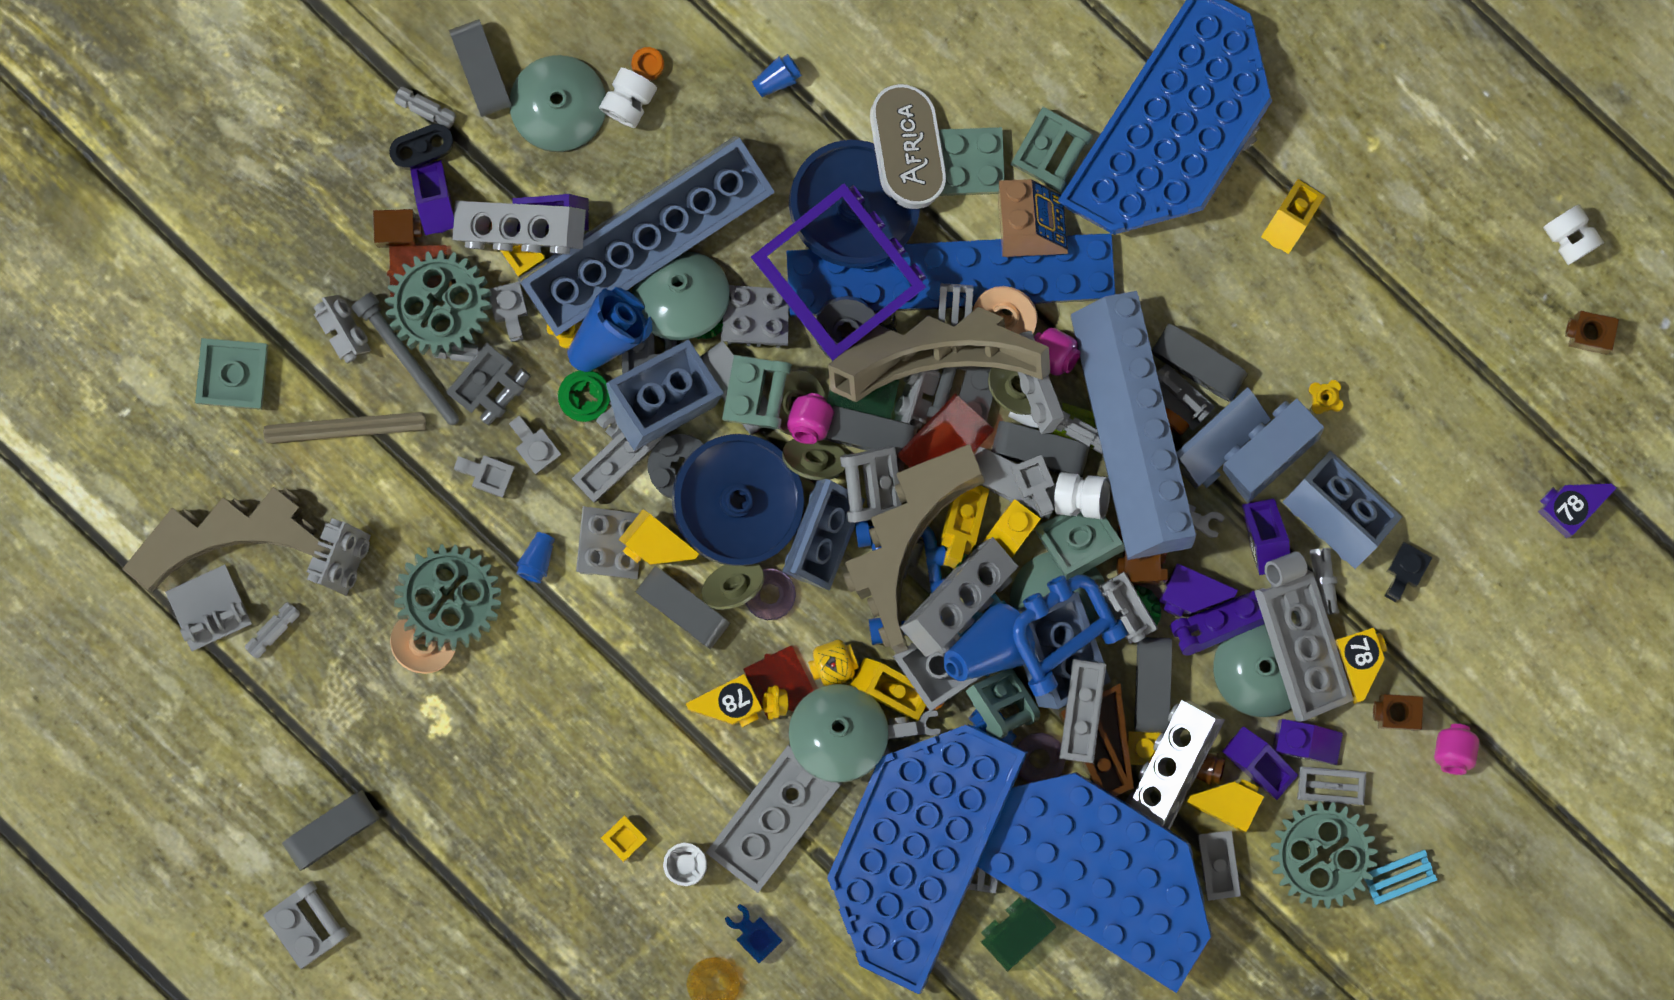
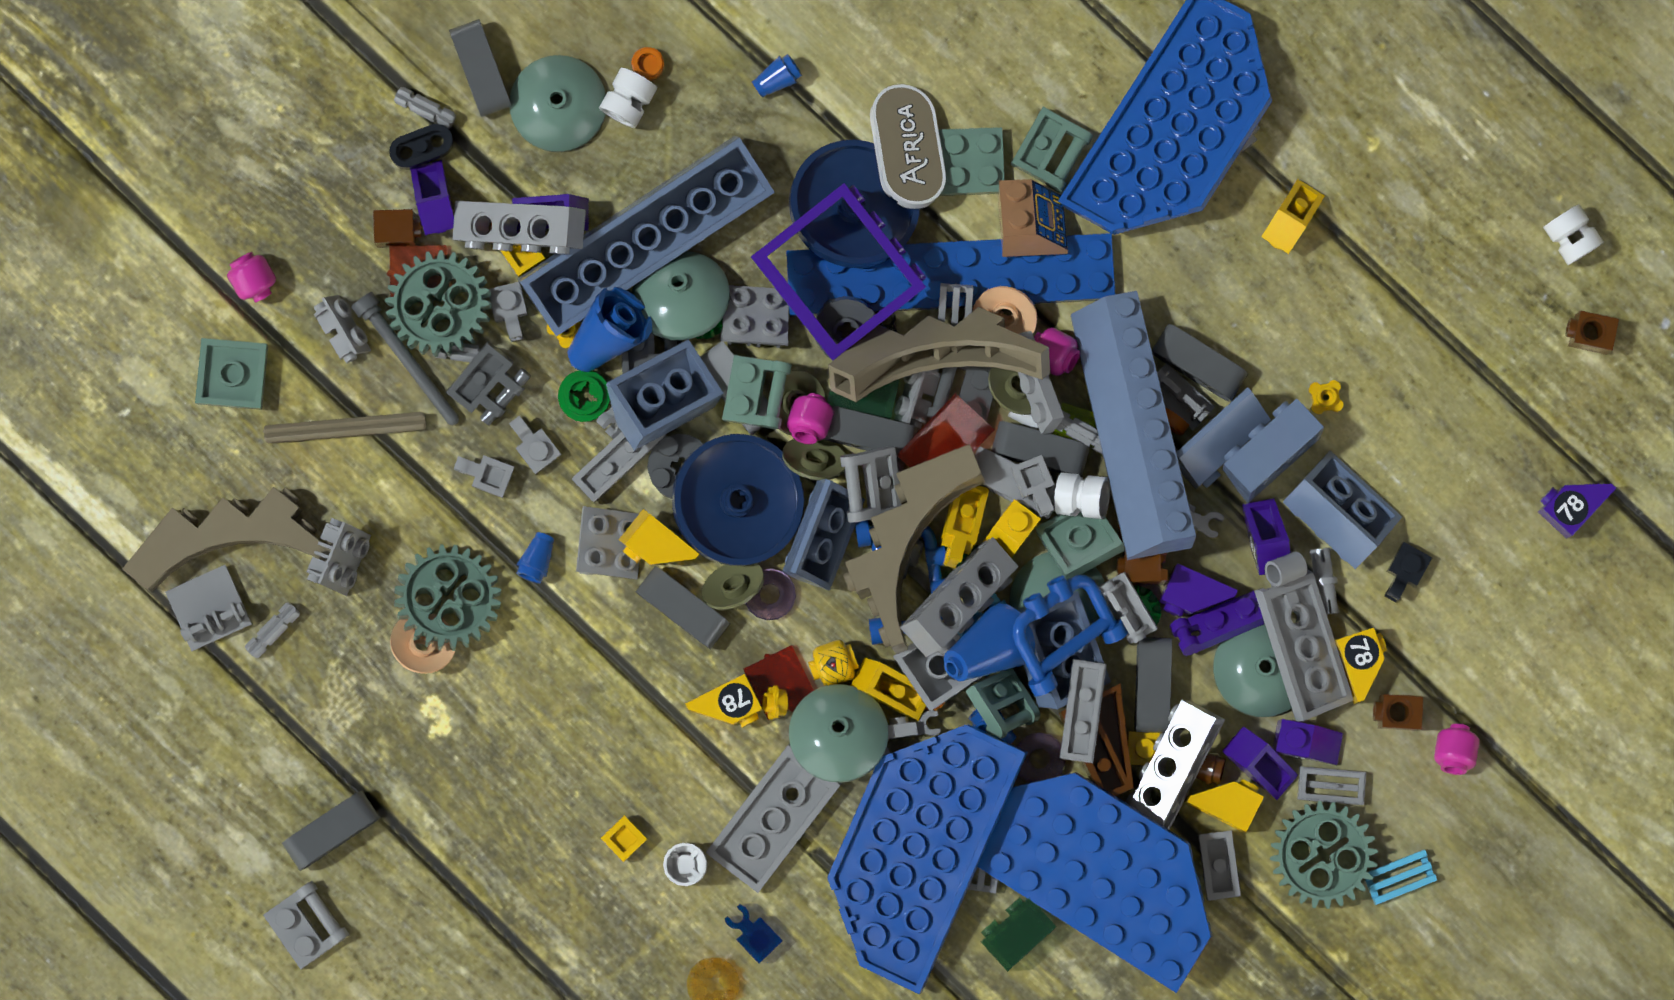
(251, 277): none -> dark pink head

